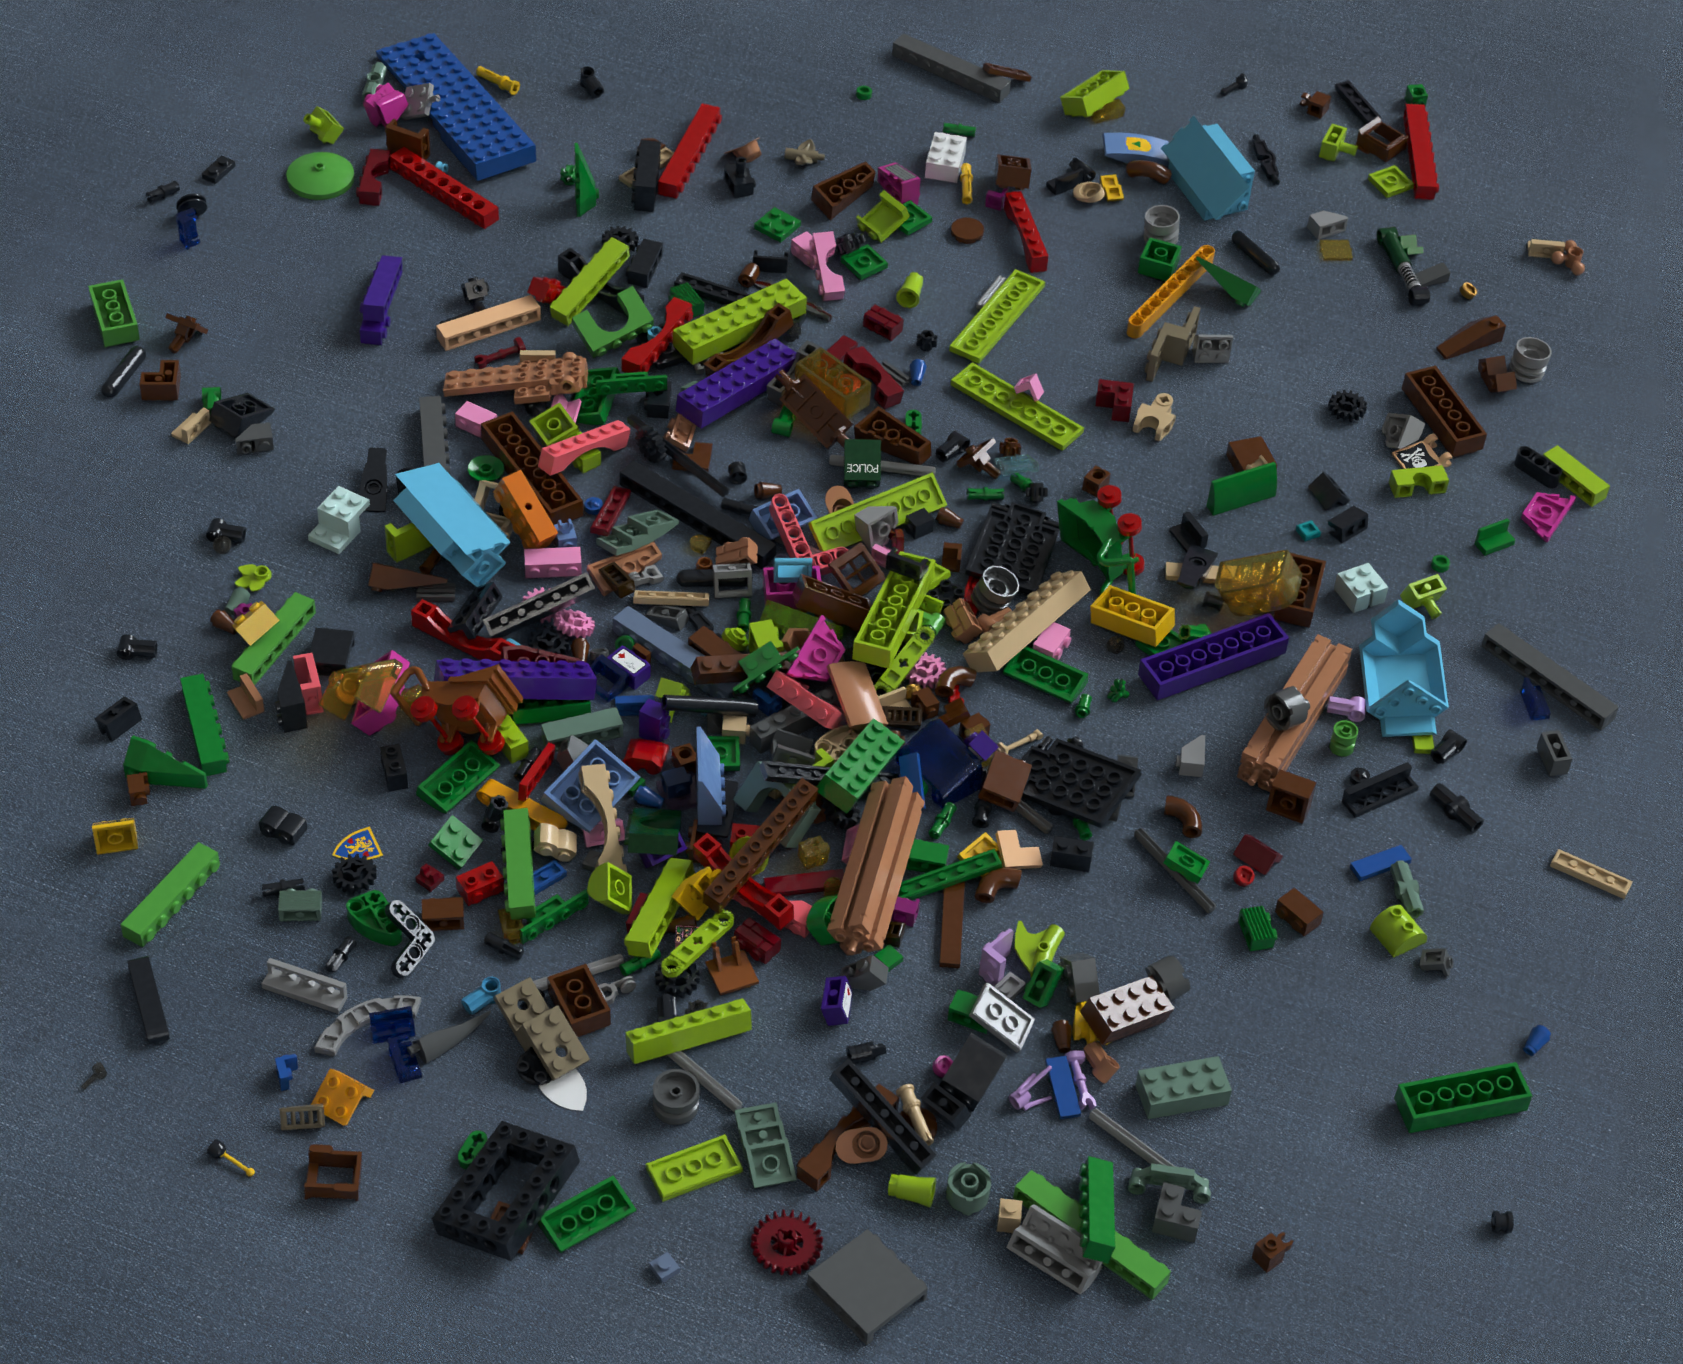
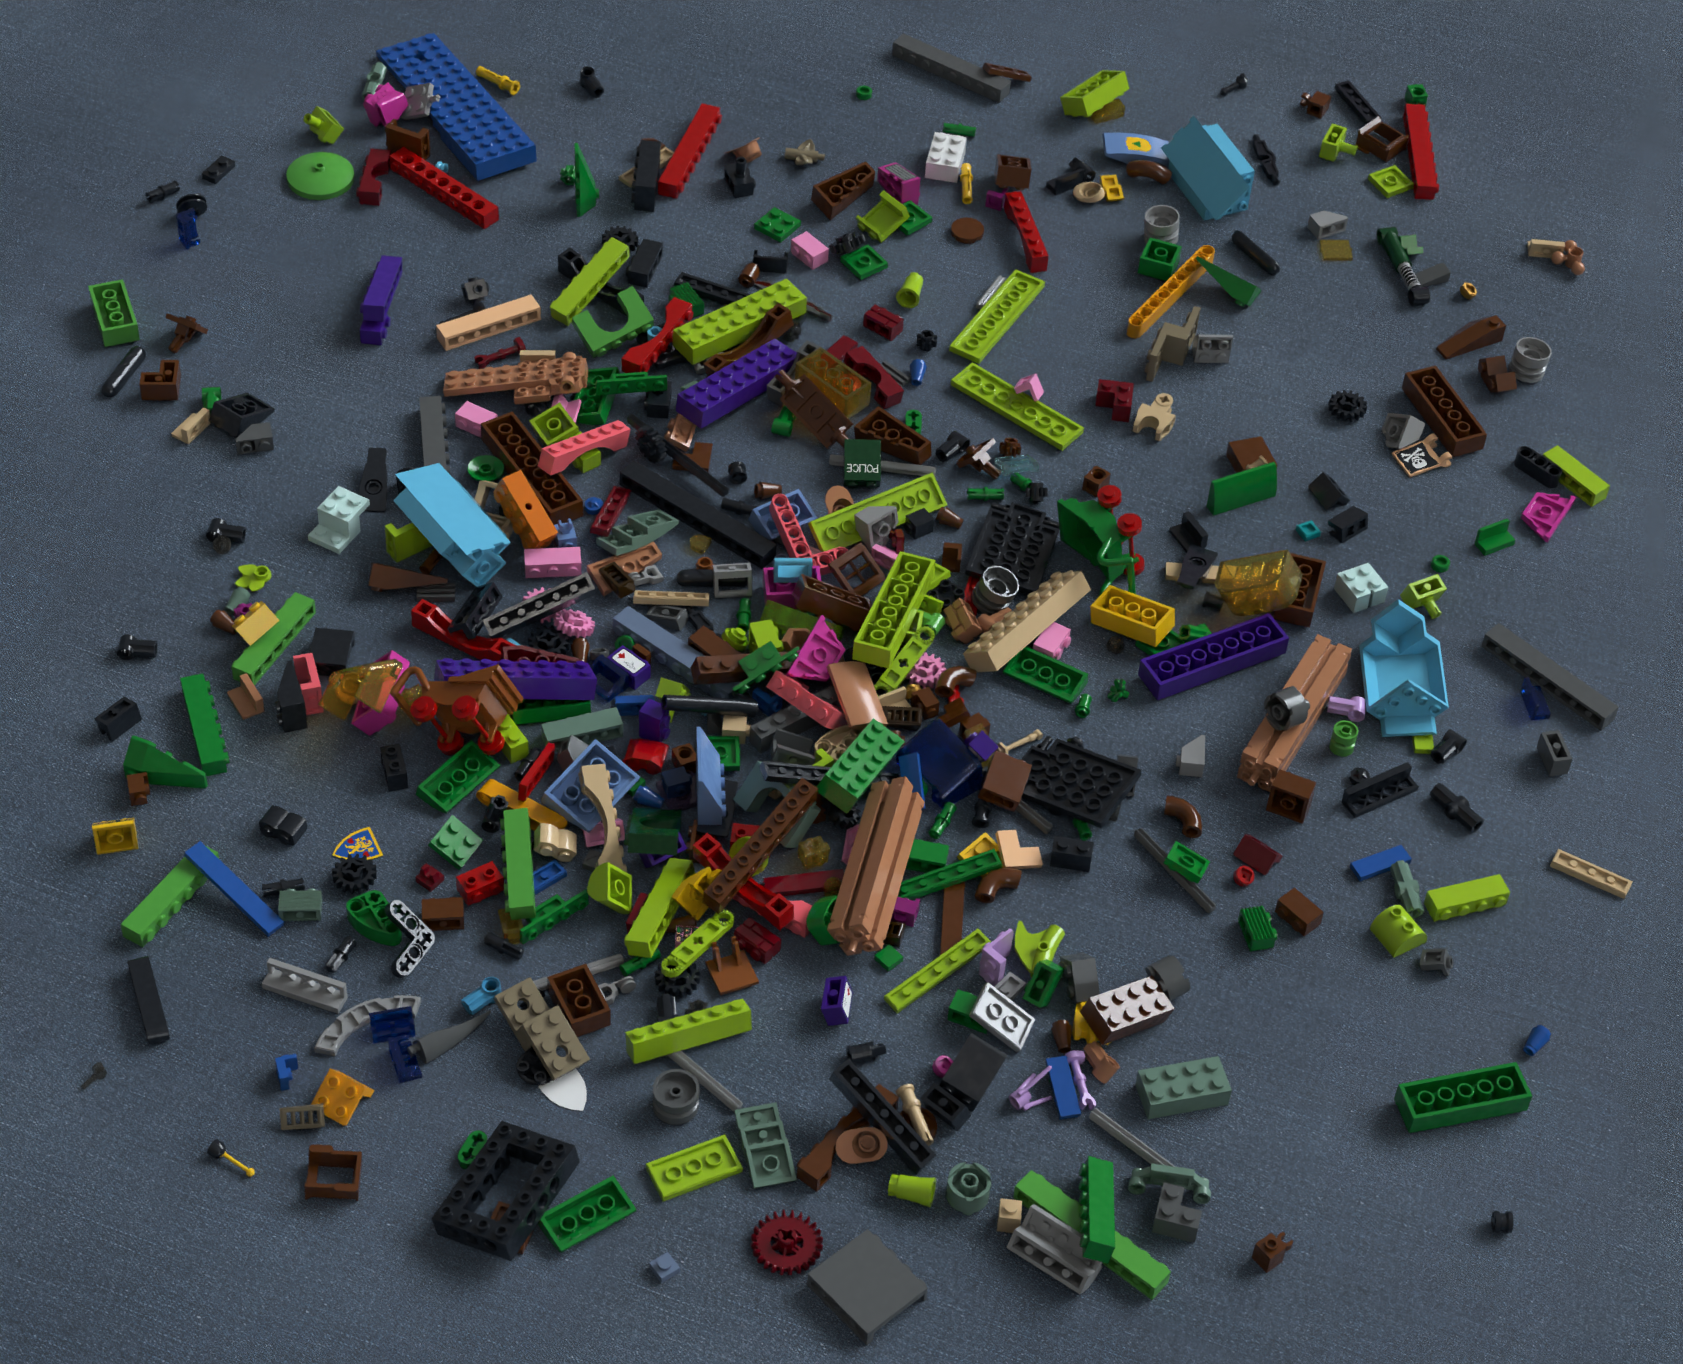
(234, 888): none -> blue tile
(545, 289): red brick -> none
(737, 552): nougat brick -> none
(831, 284): bright pink arch -> none
(866, 973): dark grey slope -> none
(906, 566): black hinge -> none
(936, 971): none -> lime tile
(1432, 478): lime arch -> none
(1466, 897): none -> lime brick

